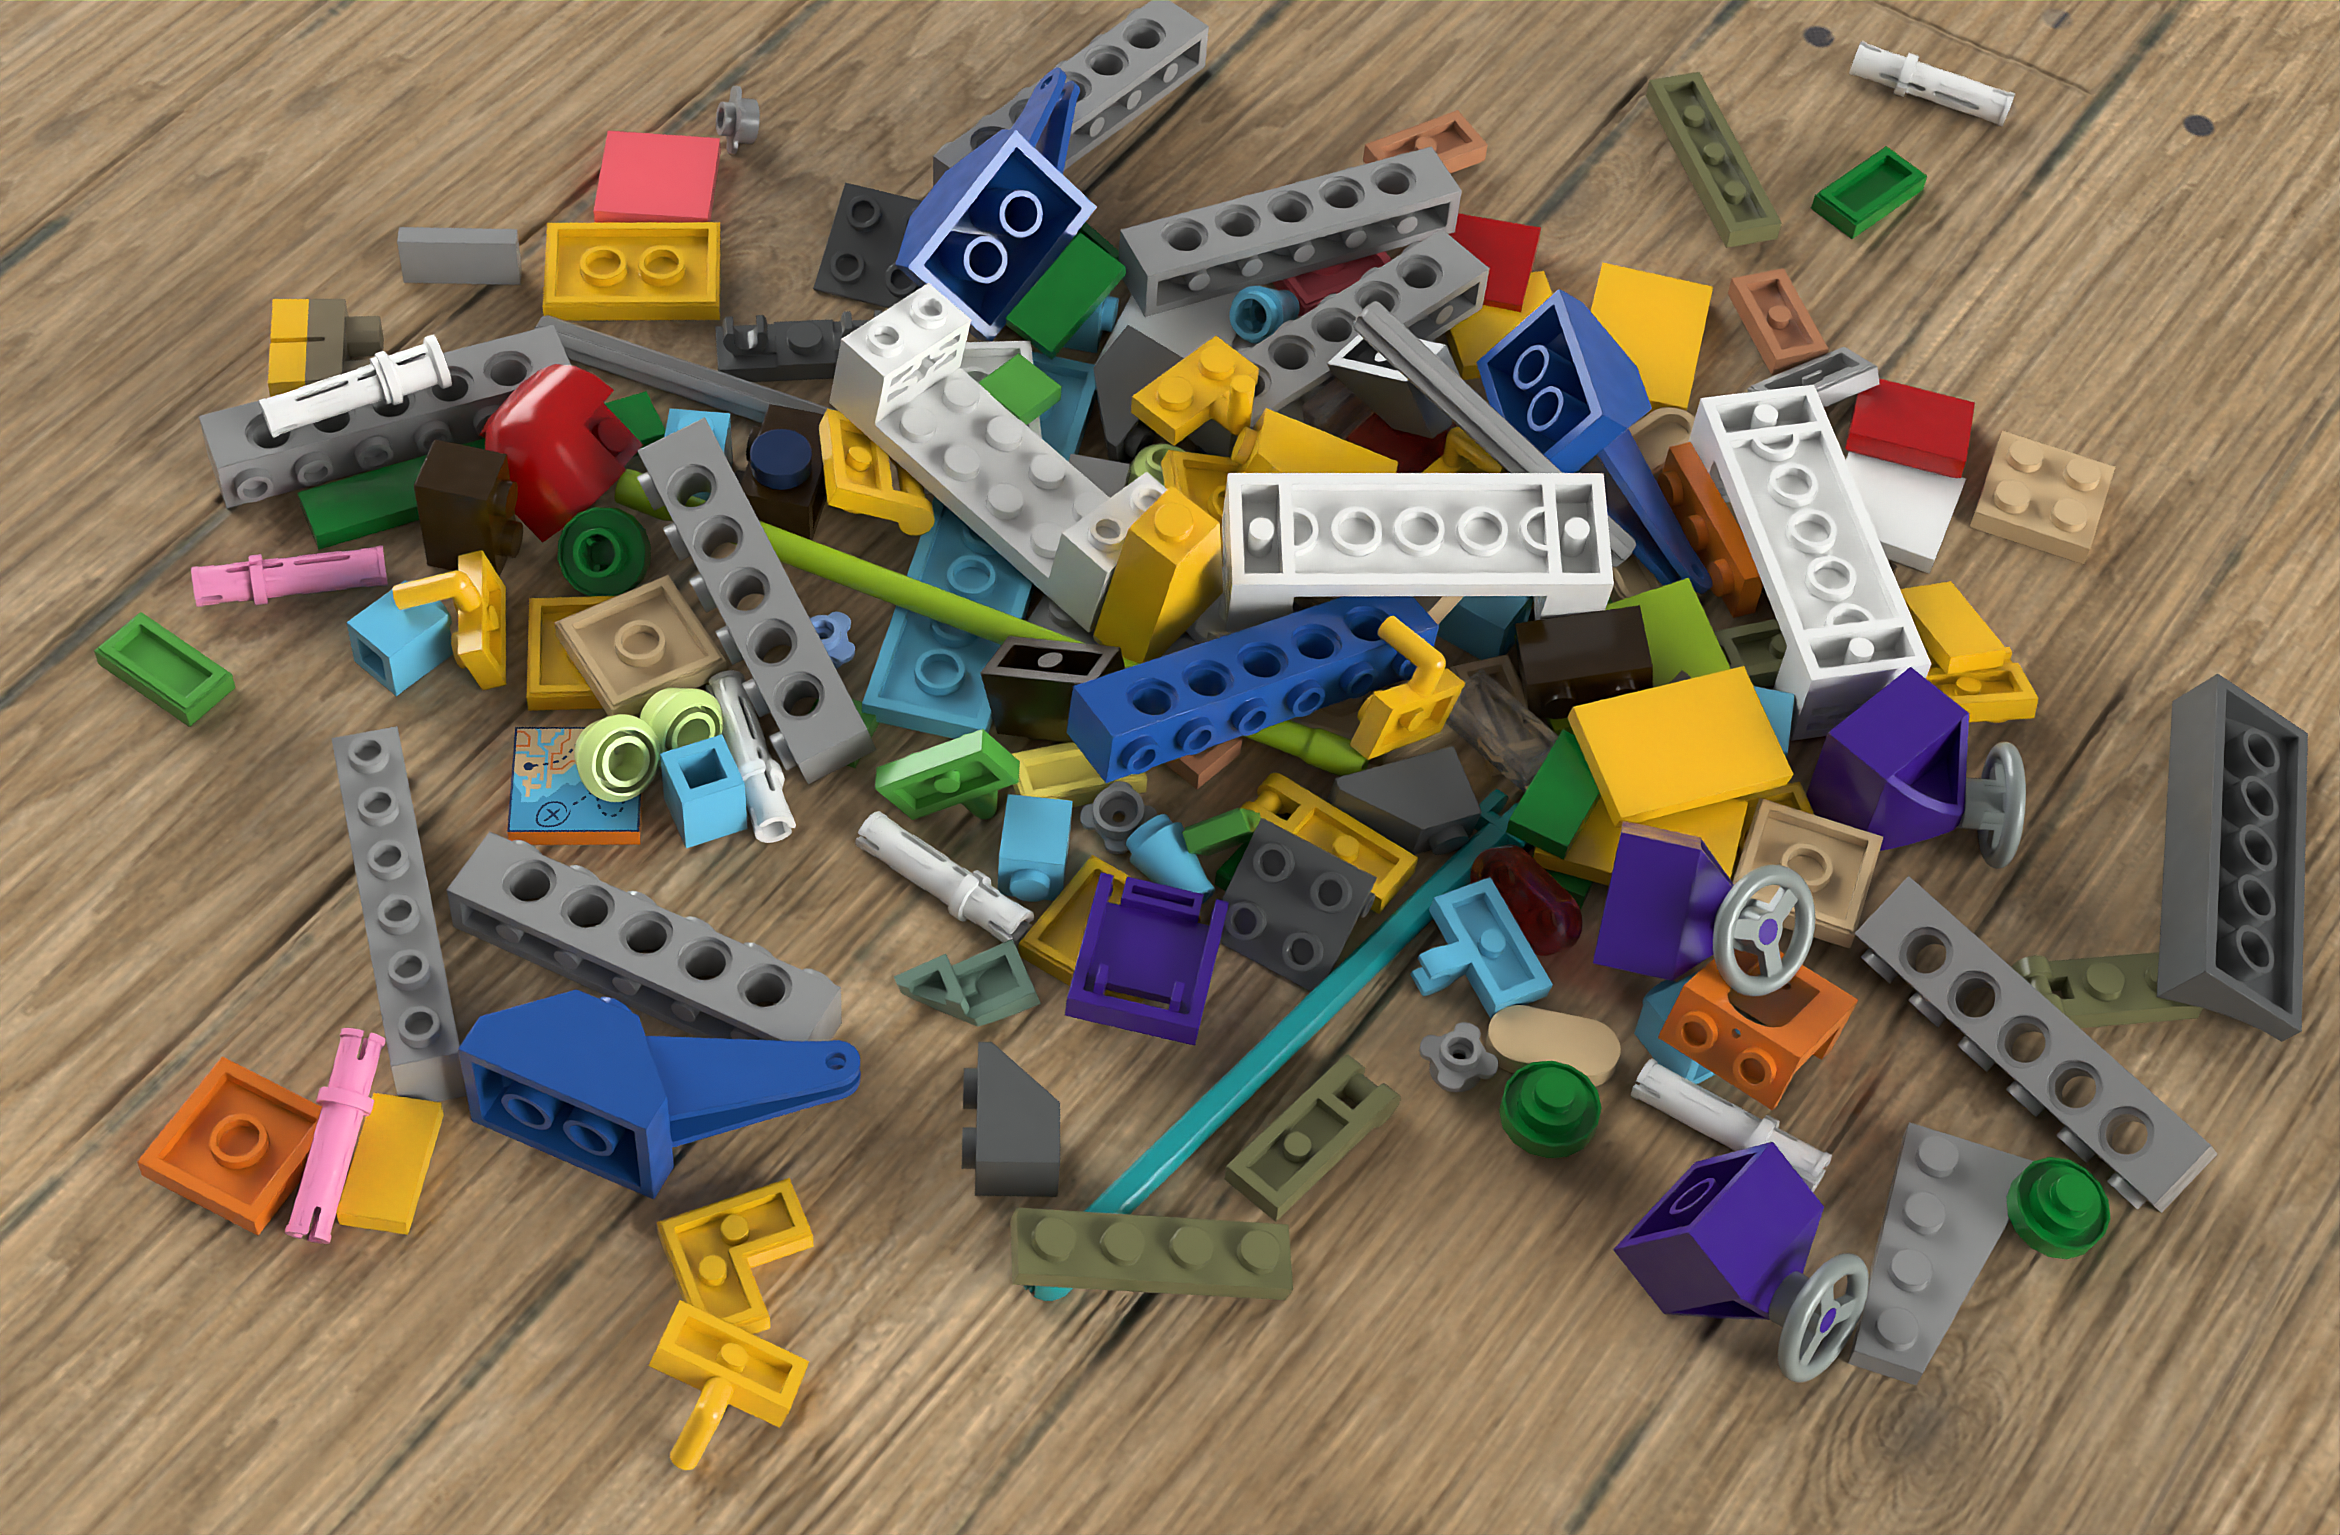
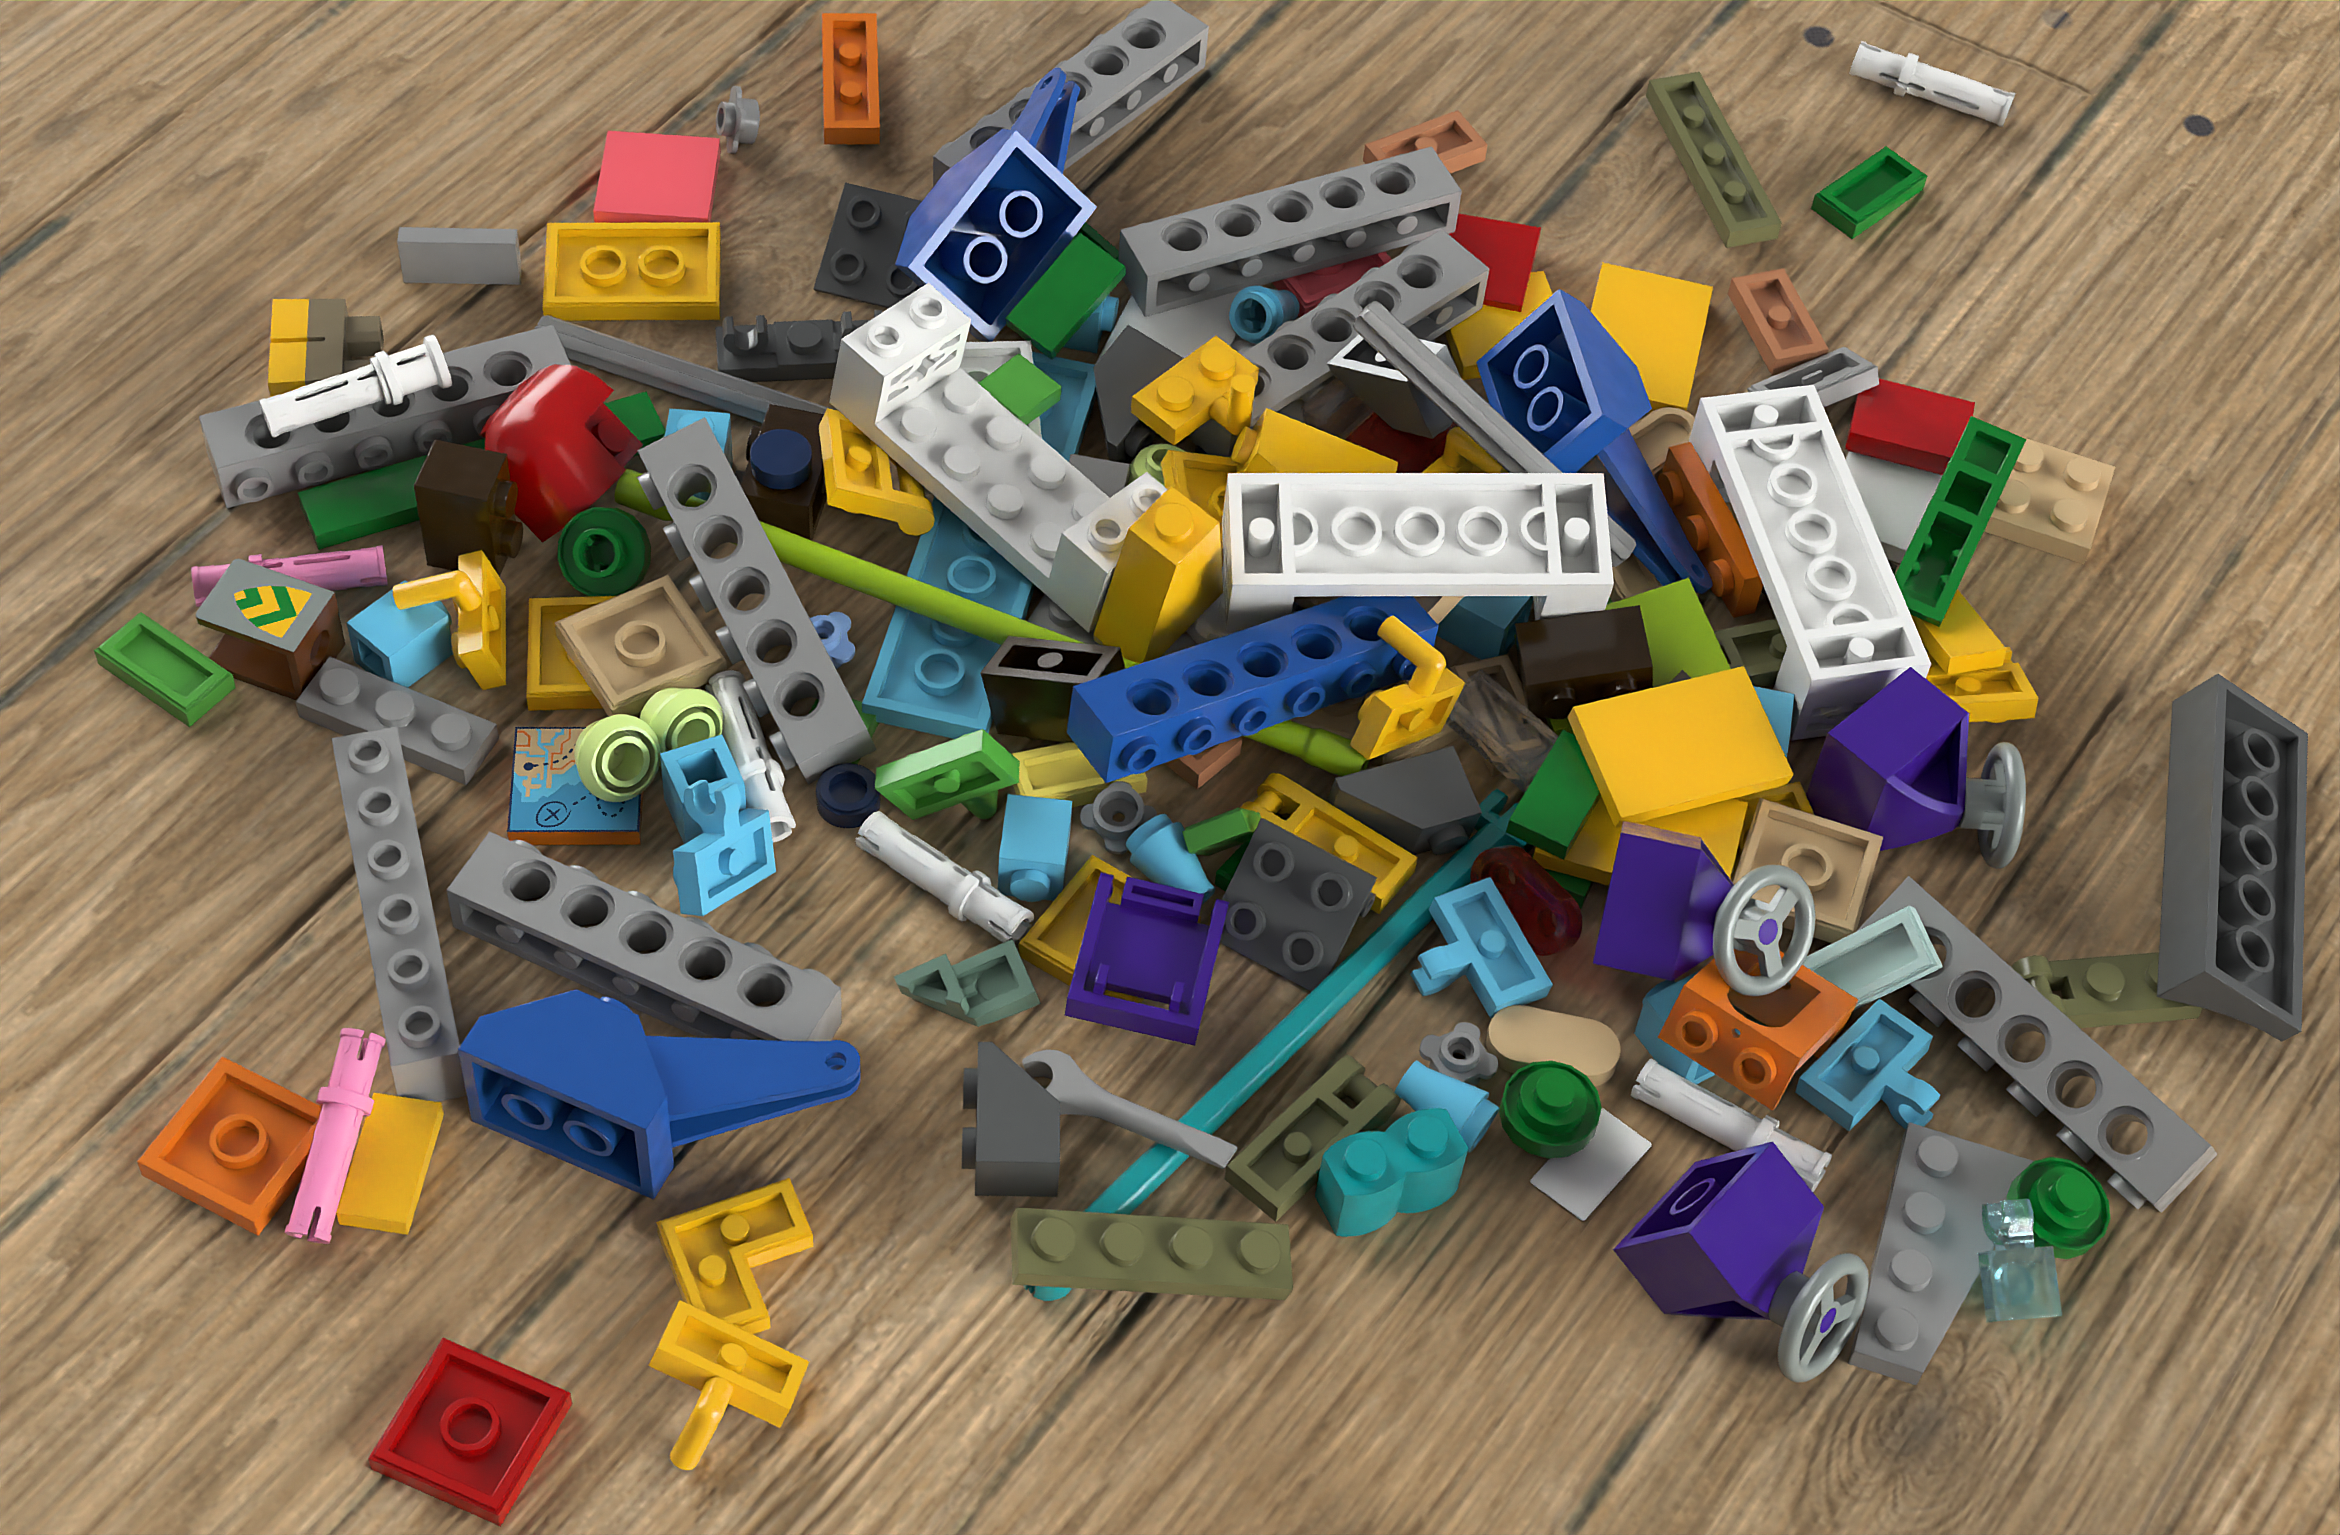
(273, 627): none -> piece
(428, 729): none -> light grey plate
(470, 1431): none -> red tile
(728, 855): none -> medium azure plate
(847, 795): none -> dark blue tile
(850, 78): none -> orange plate
(1084, 1097): none -> light grey piece
(1390, 1172): none -> teal brick
(1465, 1103): none -> medium azure cone
(1591, 1174): none -> white sticker
(1869, 1066): none -> medium azure plate
(1878, 957): none -> light aqua tile
(1956, 518): none -> green slope
(2017, 1276): none -> clear light blue plate

